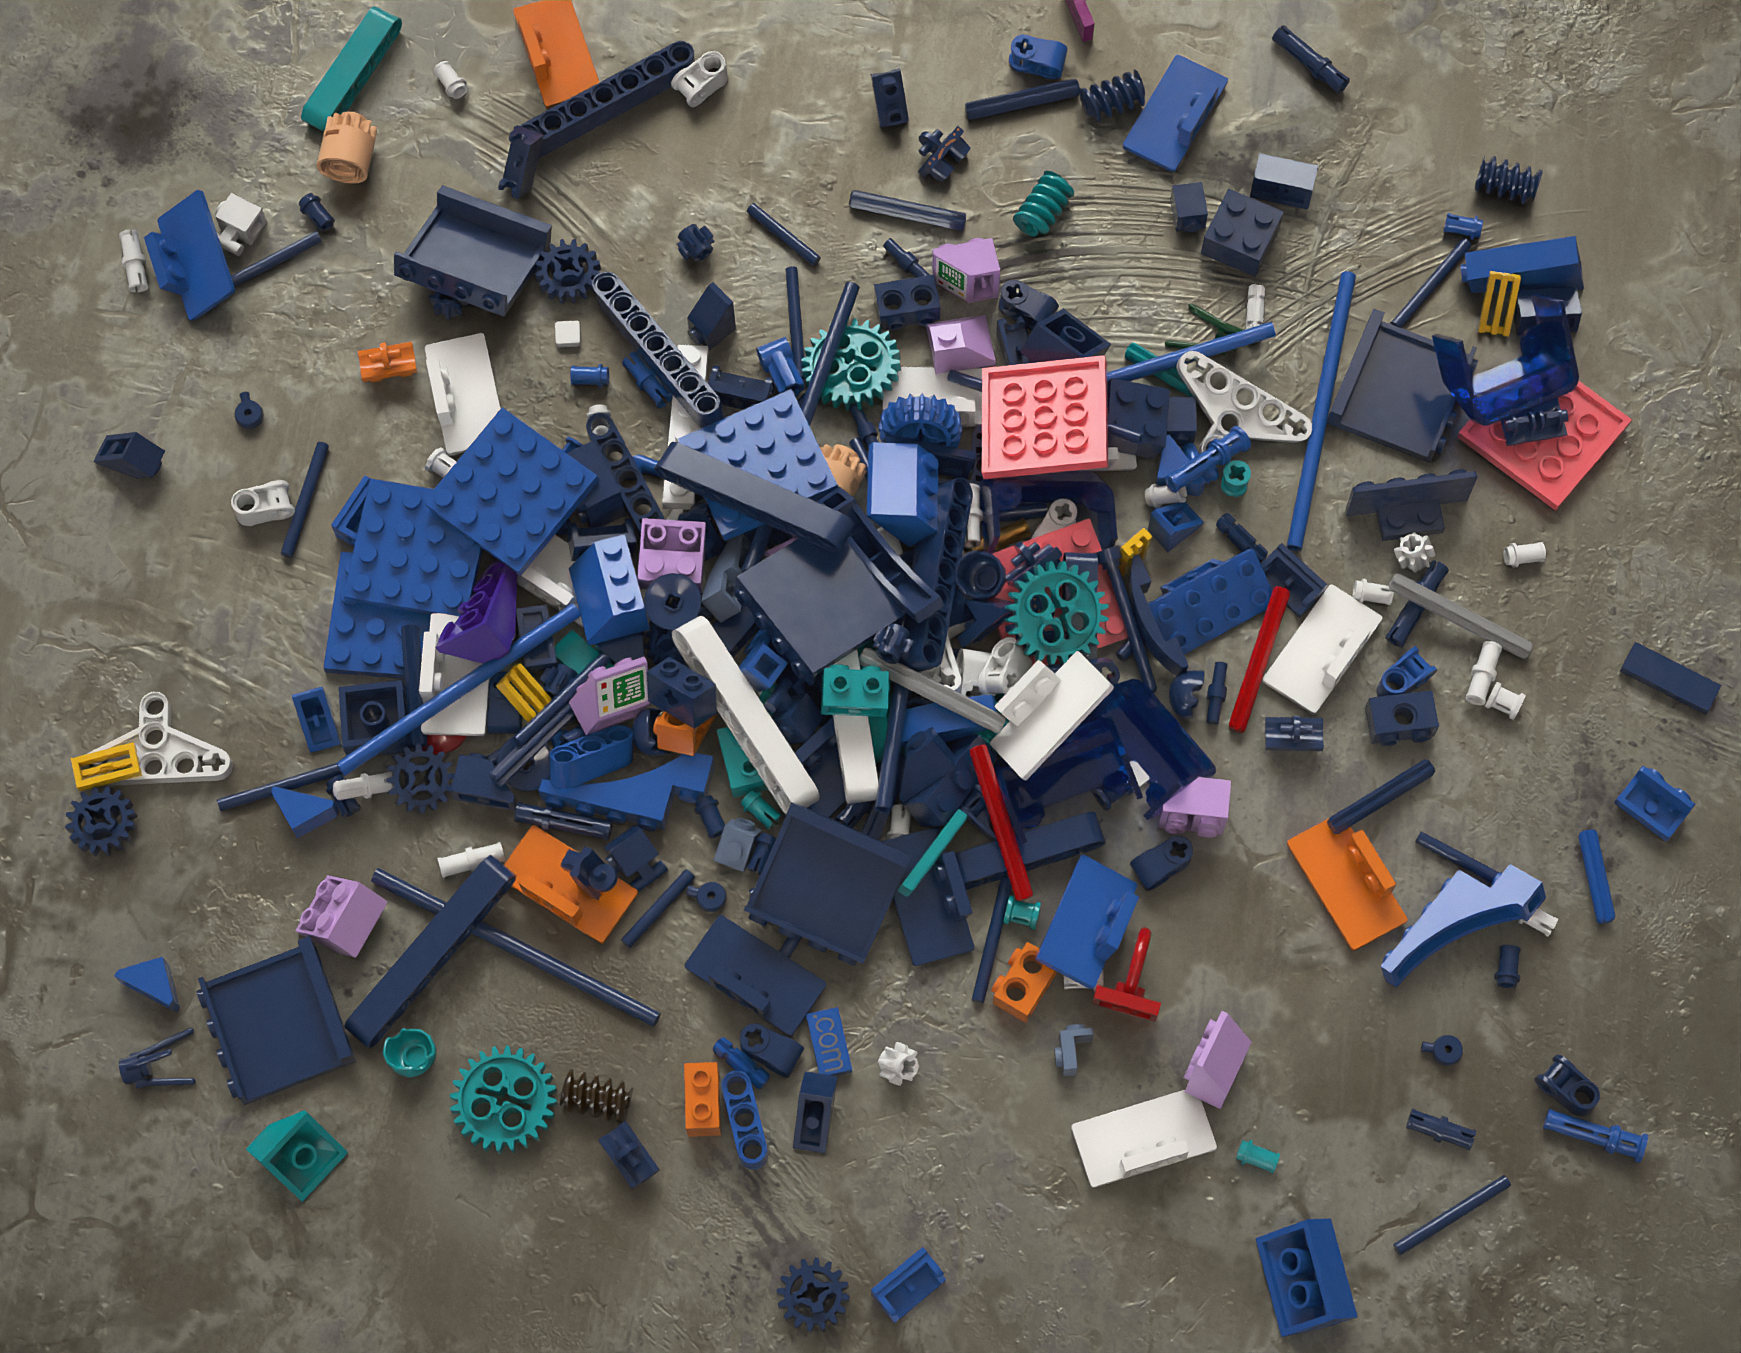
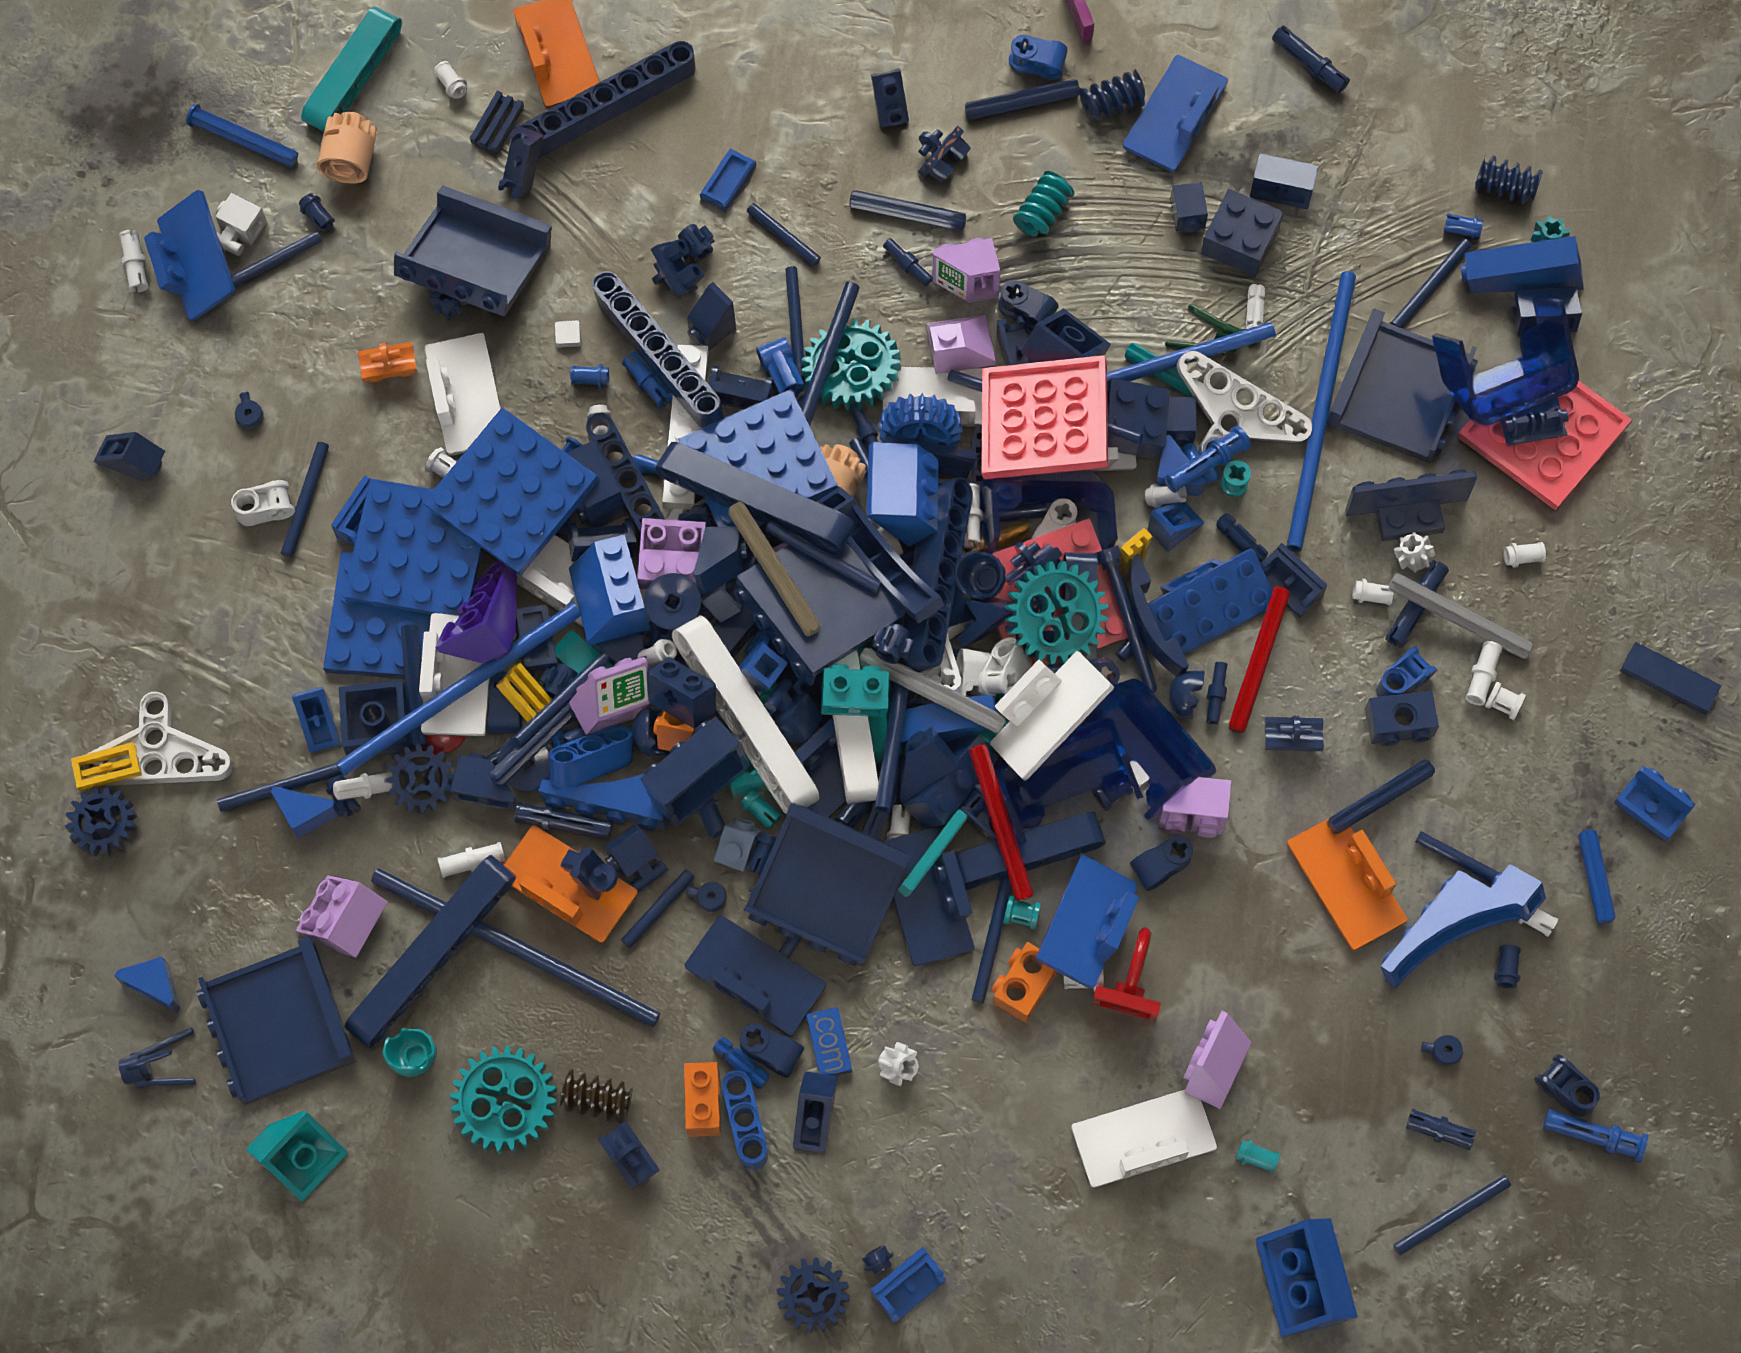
(241, 136): none -> blue axle
(506, 102): none -> dark blue tile
(567, 269): dark blue gear -> none
(659, 652): none -> white pin
(672, 268): none -> dark blue hips
(695, 771): none -> dark blue piece
(697, 82): white piece -> none
(720, 558): none -> dark blue slope
(727, 179): none -> blue tile
(774, 569): none -> dark tan axle
(823, 556): none -> dark blue bar
(877, 1259): none -> dark blue plate
(905, 295): dark blue brick -> none
(1065, 1054): sand blue bracket -> none
(1322, 649): white bracket -> none
(1495, 328): yellow tile -> none
(1550, 227): none -> teal gear

